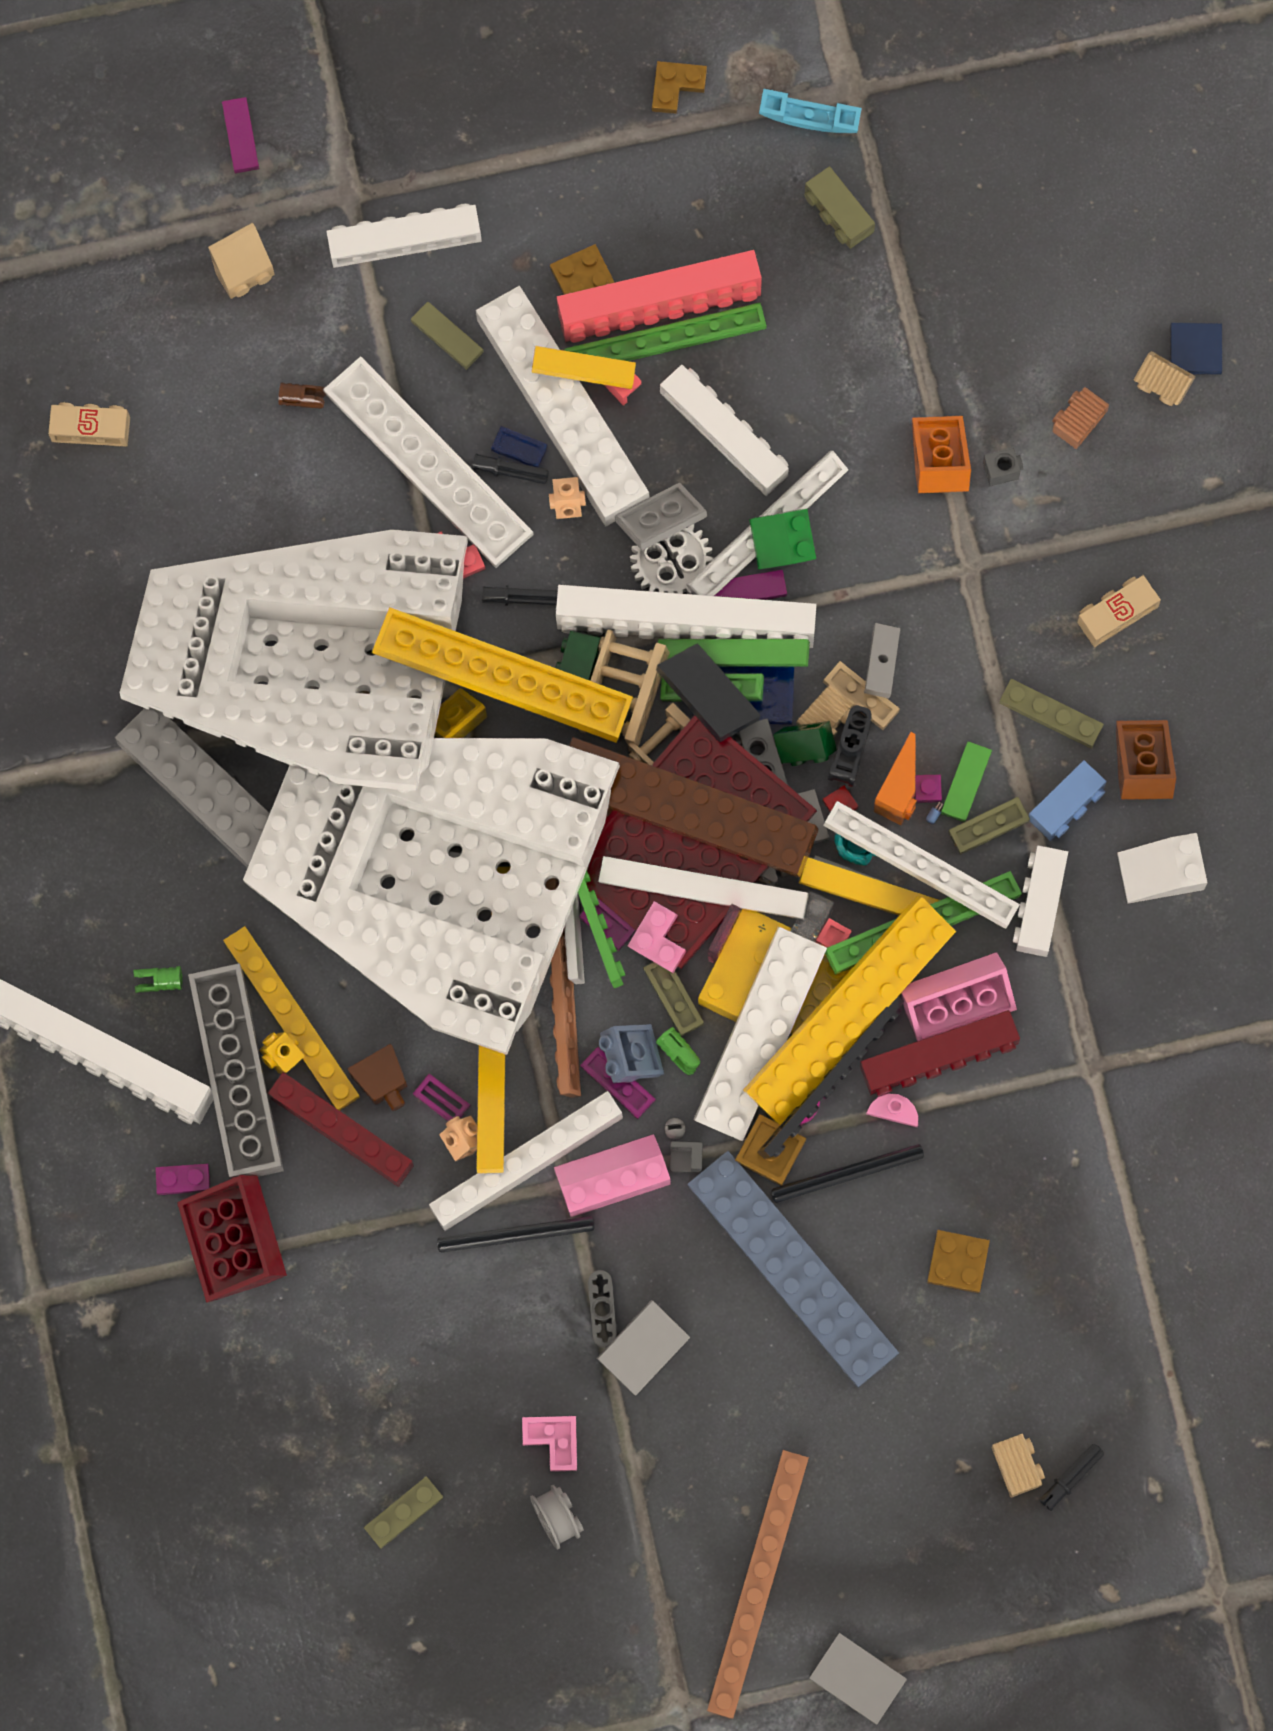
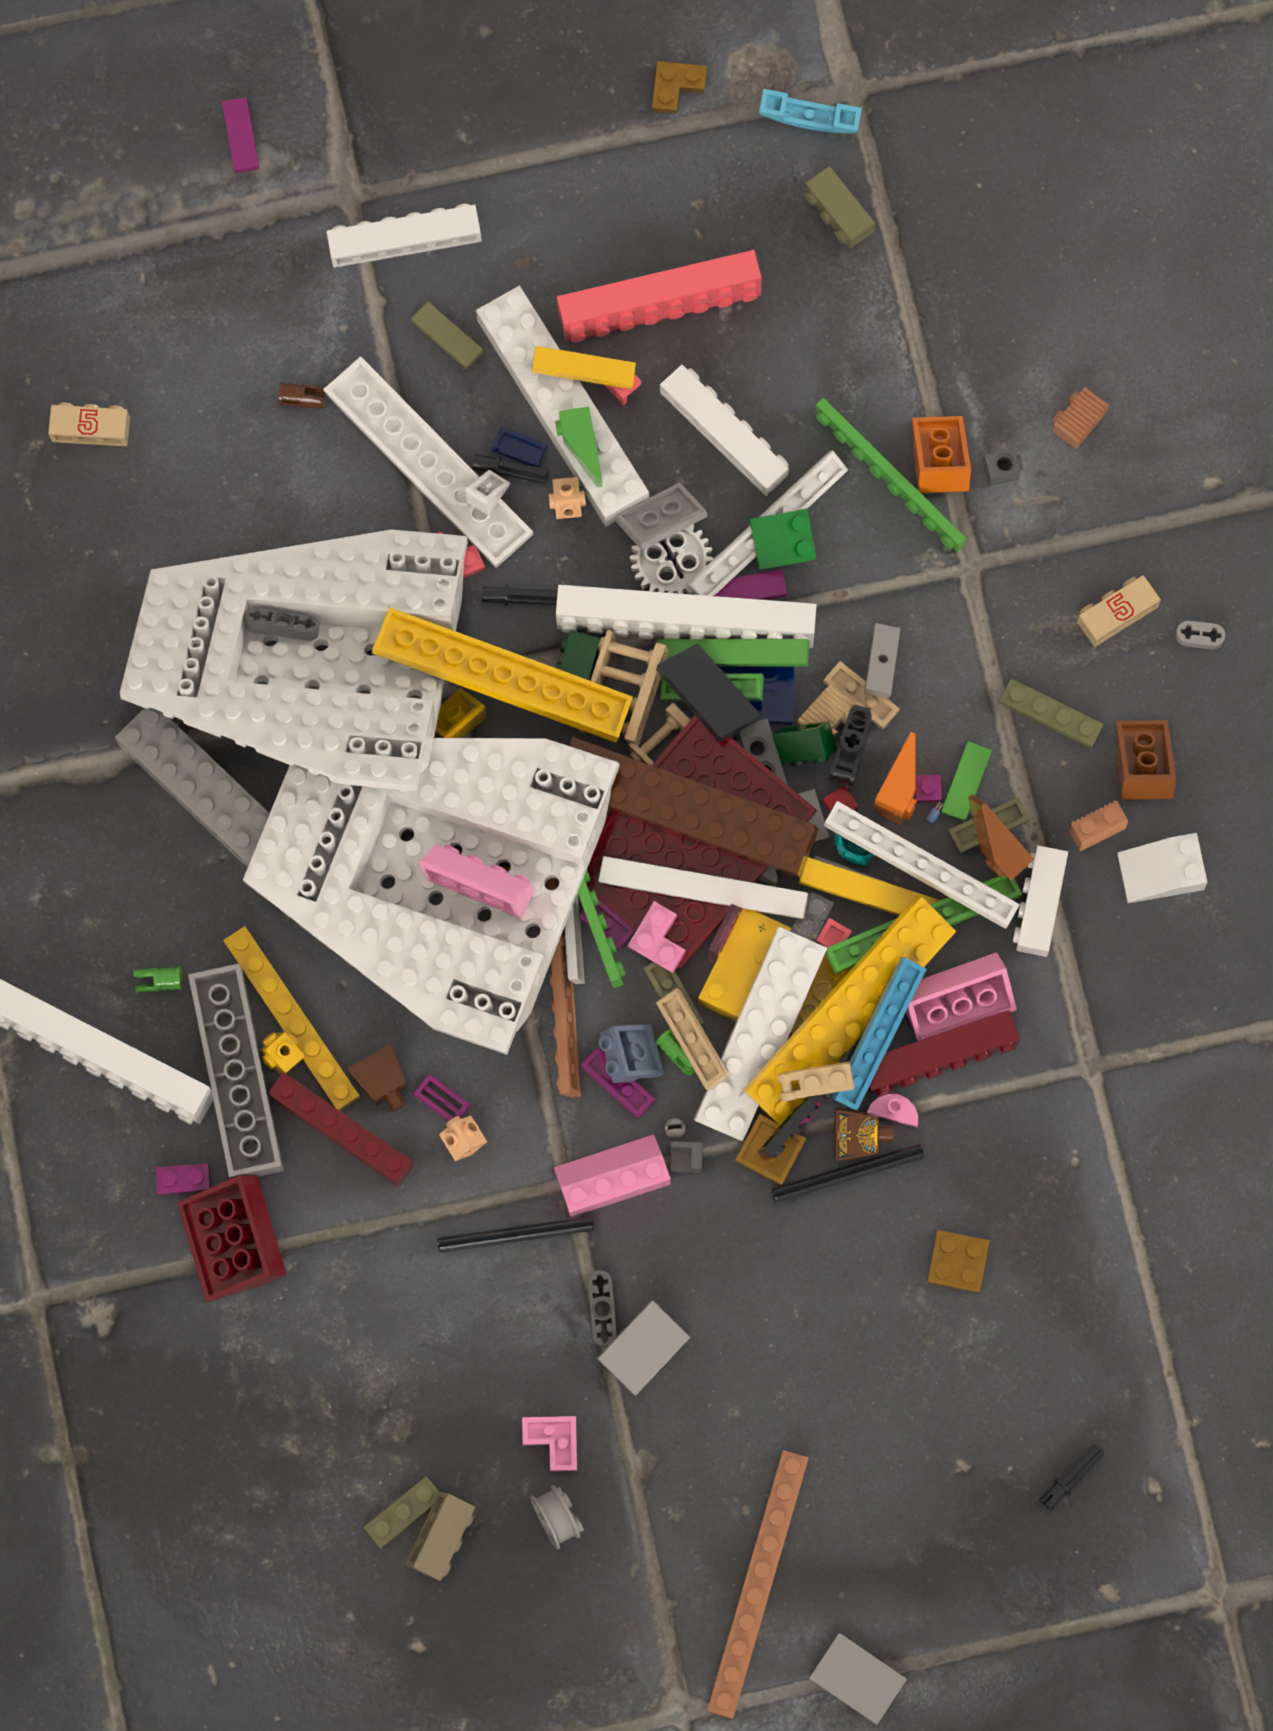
(241, 261): tan slope -> none
(265, 615): none -> dark grey beam
(440, 1536): none -> dark tan brick
(477, 880): none -> bright pink slope
(486, 492): none -> white slope
(490, 1111): yellow tile -> none
(527, 1160): white brick -> none
(579, 438): none -> bright green slope
(581, 271): pearl gold plate -> none
(677, 334): bright green tile -> none
(692, 1039): none -> tan tile
(793, 1269): sand blue plate -> none
(816, 1081): none -> tan plate
(858, 1134): none -> torso
(881, 1030): none -> dark azure plate
(895, 481): none -> bright green plate
(1000, 847): none -> dark orange slope
(1017, 1465): tan brick -> none
(1068, 801): medium blue brick -> none
(1098, 825): none -> nougat brick
(1163, 379): tan brick -> none
(1197, 347): dark blue tile -> none
(1200, 641): none -> light grey beam

